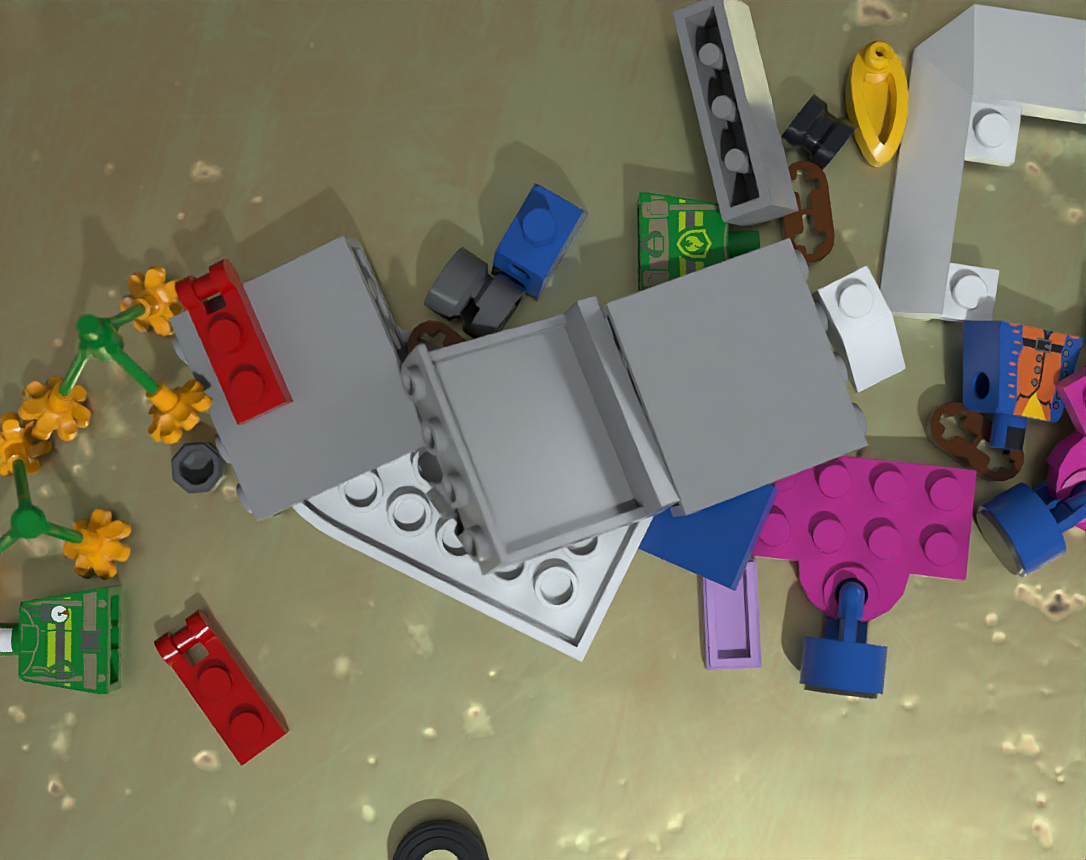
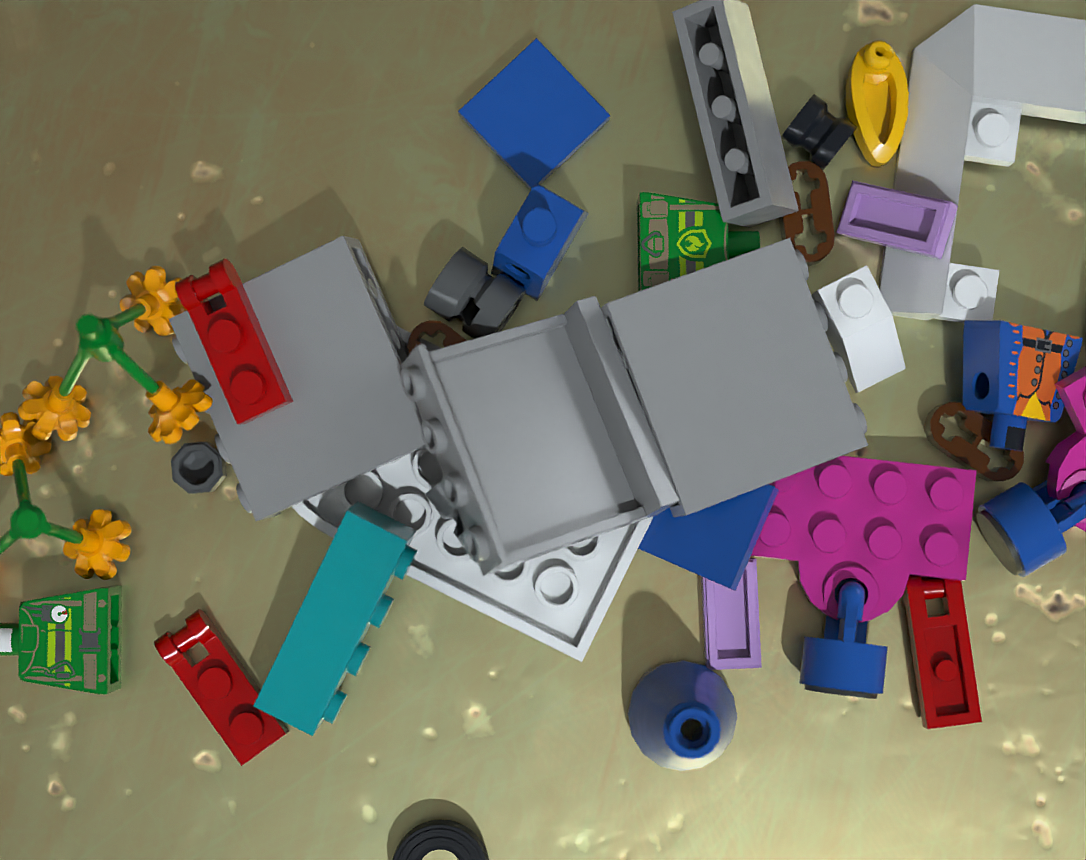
(335, 618): none -> teal brick
(534, 114): none -> blue tile
(670, 697): none -> blue cone
(897, 219): none -> lavender tile
(941, 653): none -> red plate

